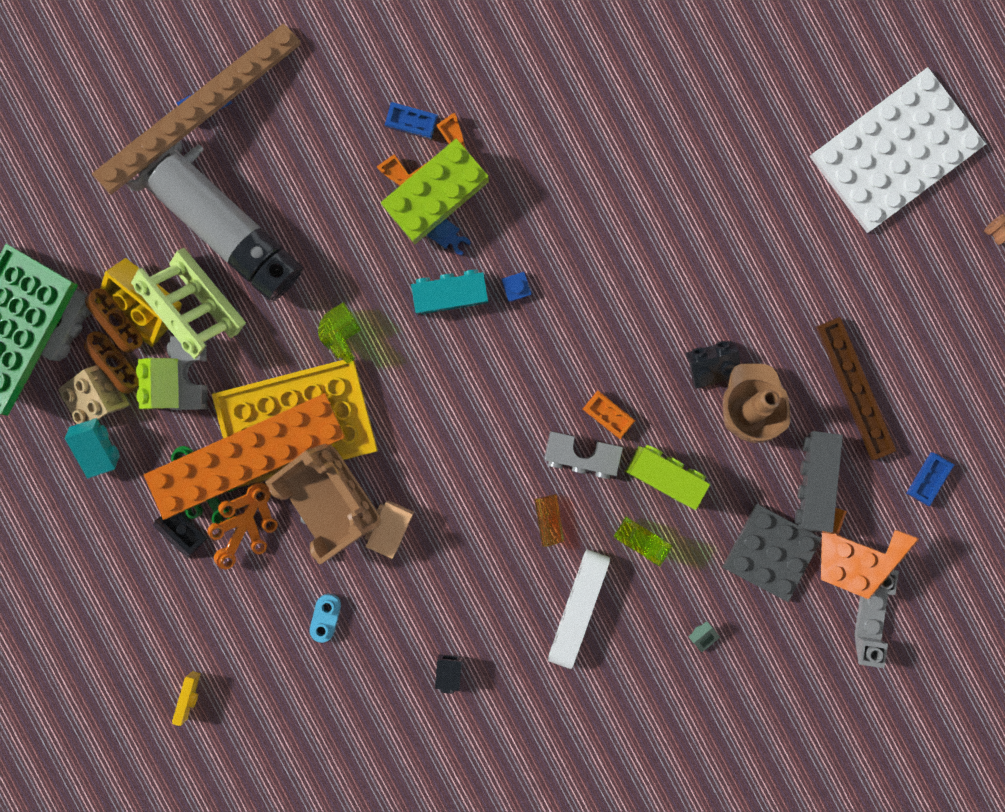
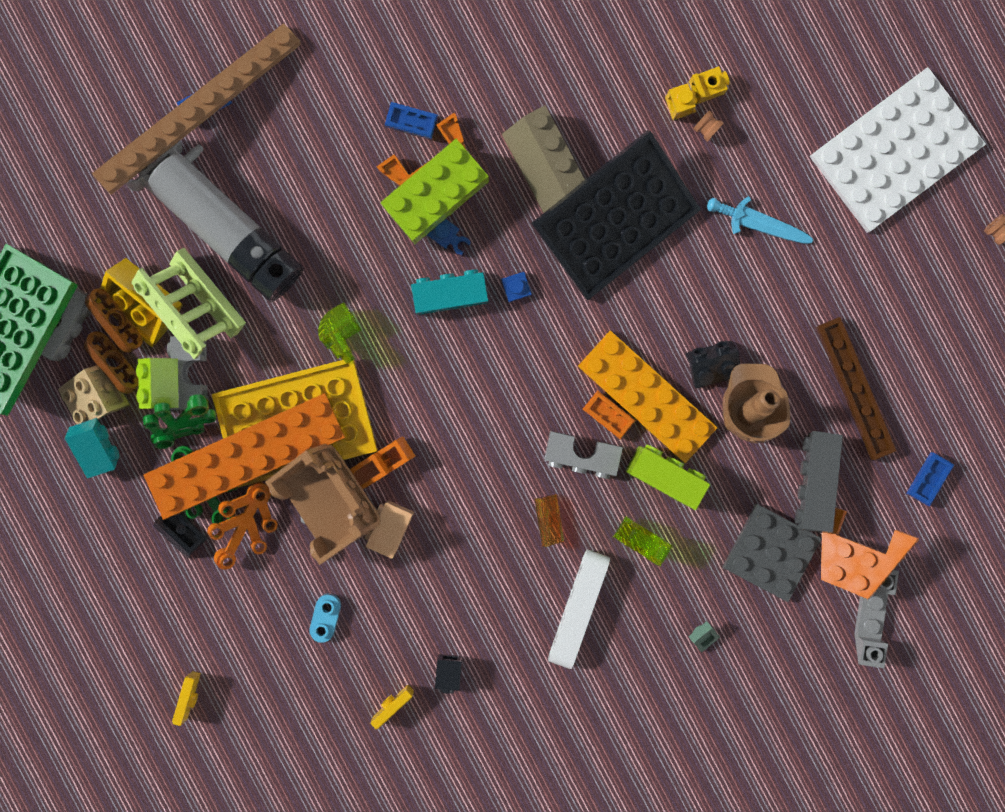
(164, 437): none -> green plant
(382, 462): none -> orange slope
(391, 706): none -> yellow plate
(543, 157): none -> dark tan slope
(616, 215): none -> black plate
(647, 397): none -> light orange plate
(681, 101): none -> yellow brick
(704, 90): none -> yellow brick
(708, 125): none -> nougat wheel
(758, 221): none -> medium azure sword

